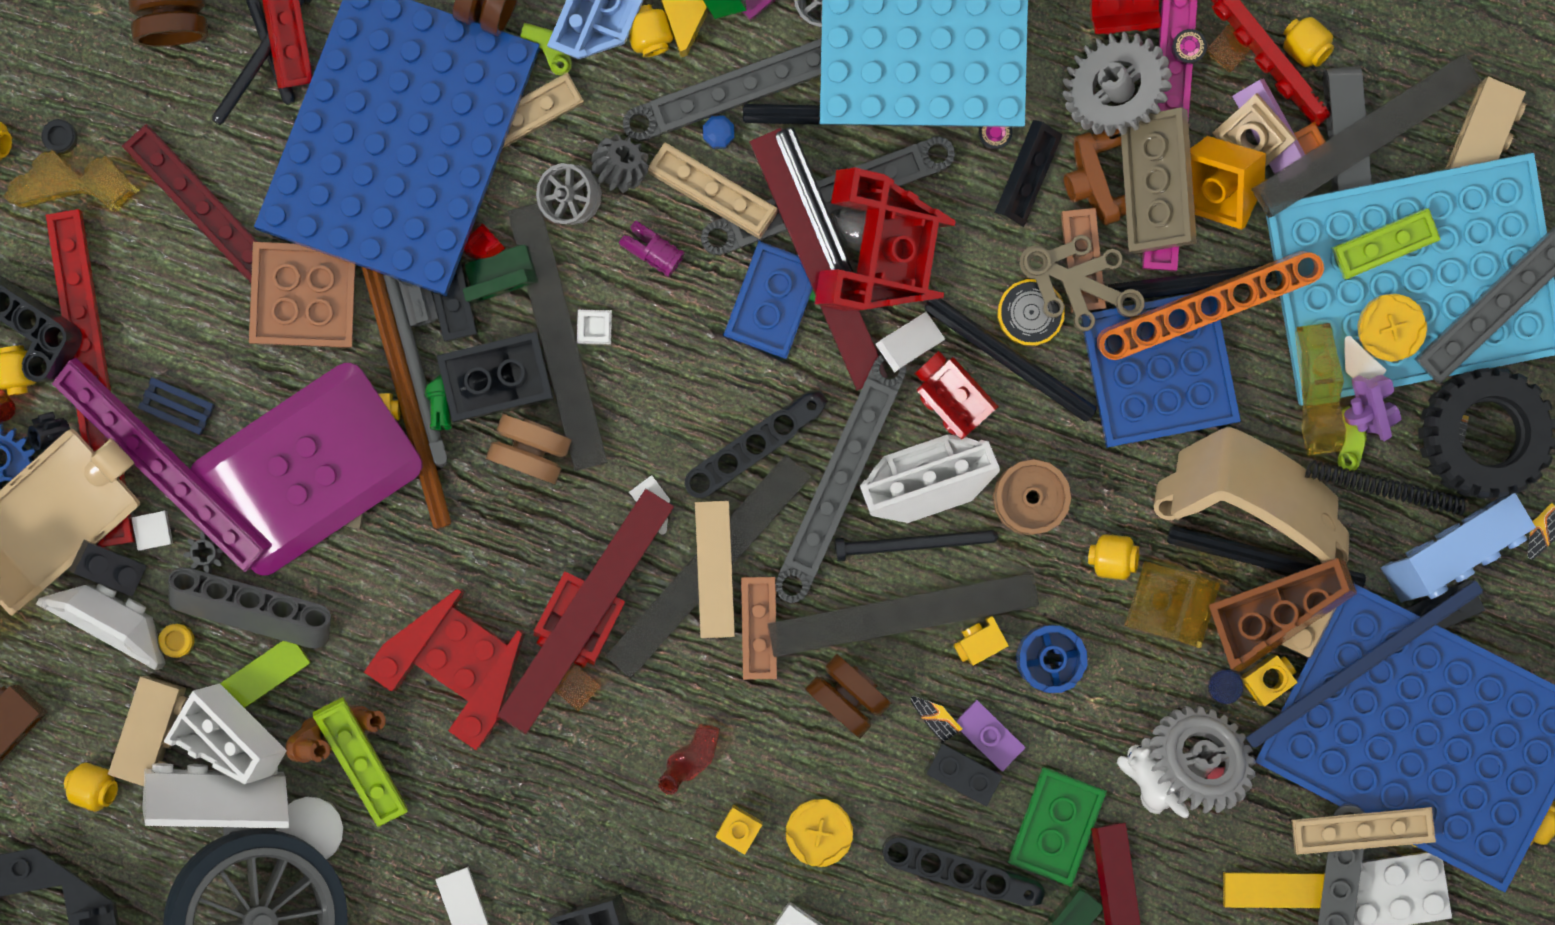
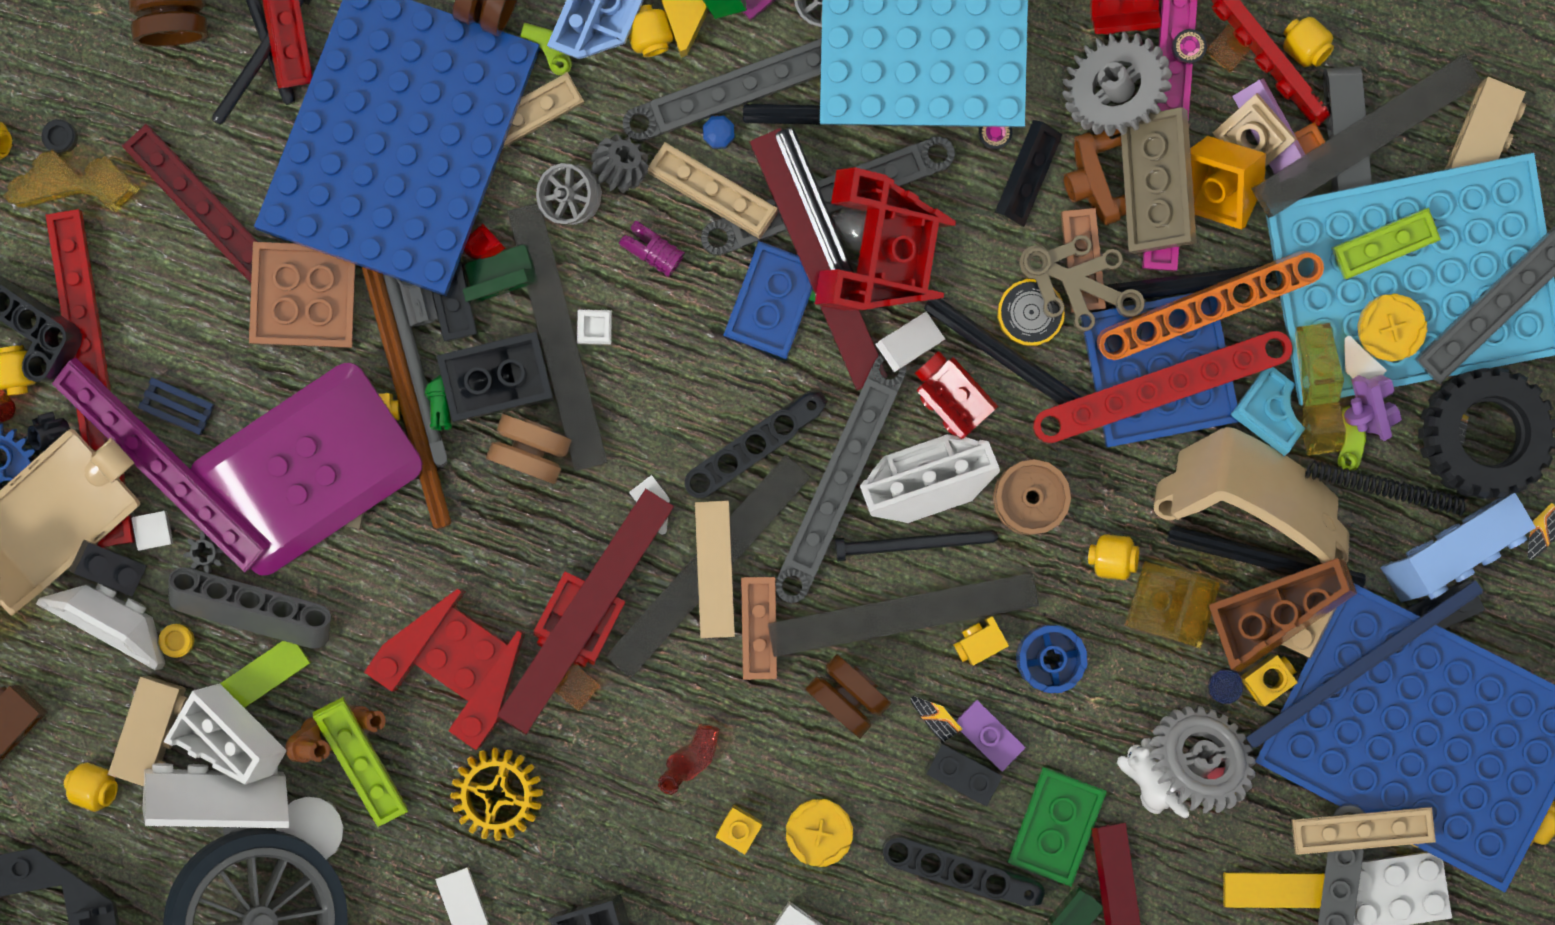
(480, 789): none -> yellow gear
(1163, 387): none -> red plate
(1268, 410): none -> medium azure tile

